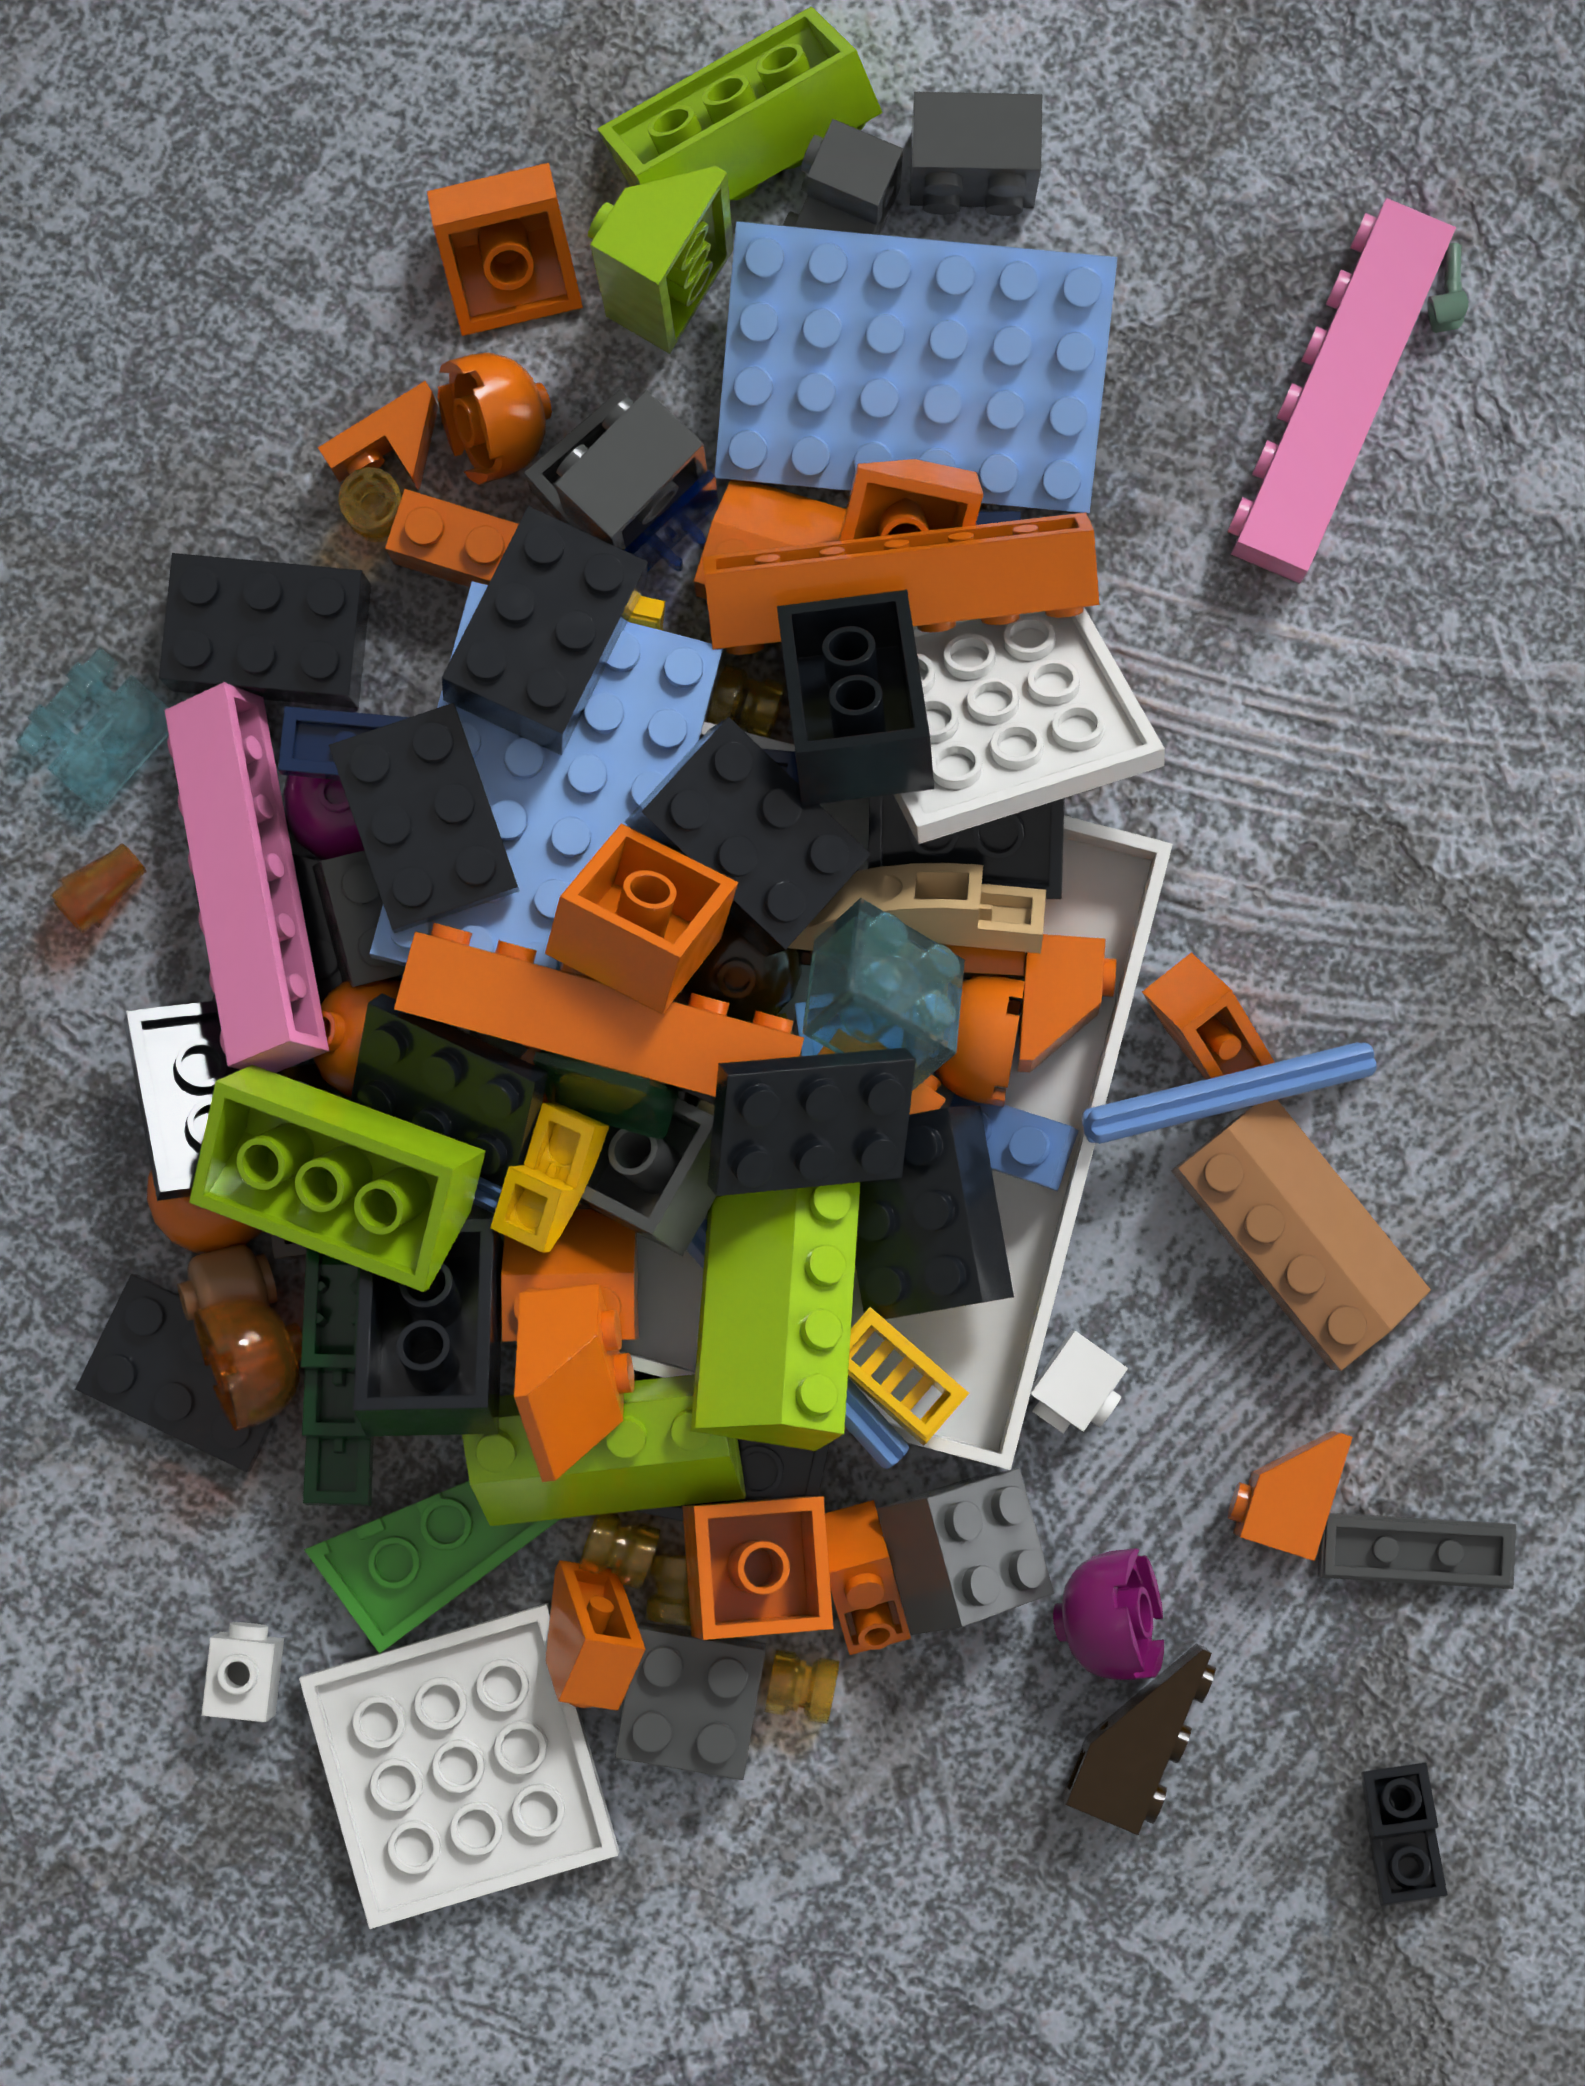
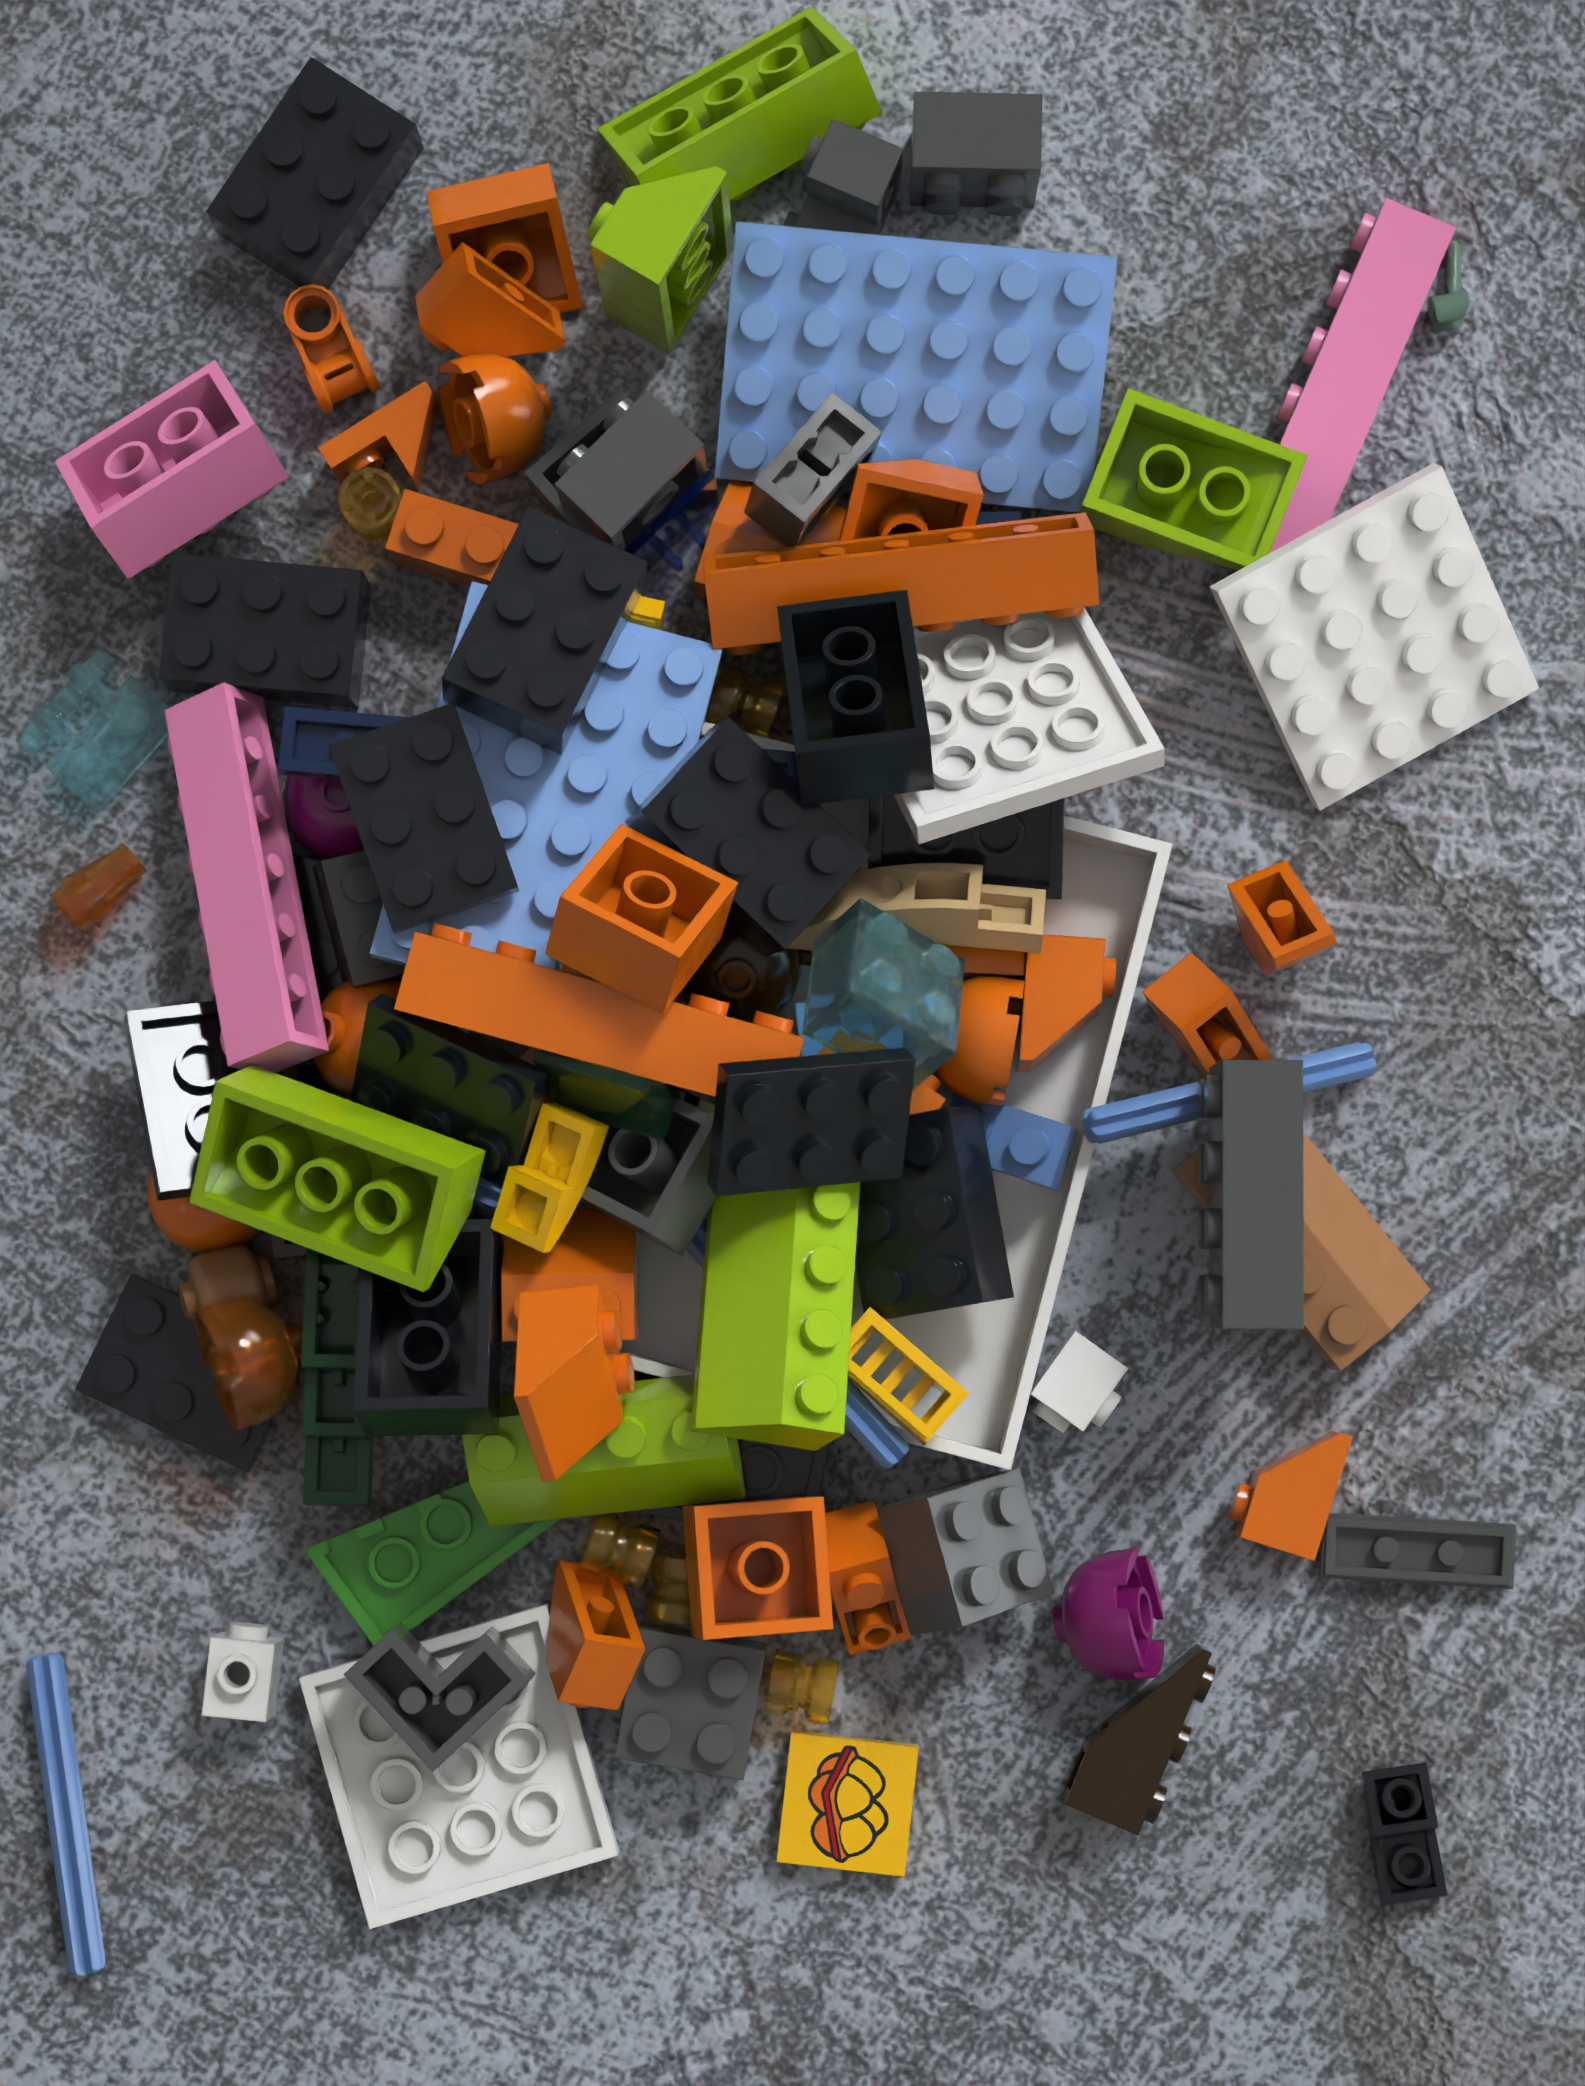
(65, 1814): none -> medium blue axle
(171, 470): none -> bright pink brick
(315, 177): none -> black brick
(330, 357): none -> orange piece
(436, 1706): none -> dark grey brick
(485, 310): none -> orange slope
(812, 471): none -> dark grey brick
(847, 1803): none -> yellow tile
(1190, 484): none -> lime slope
(1253, 1195): none -> dark grey brick
(1278, 918): none -> orange slope
(1375, 636): none -> white plate

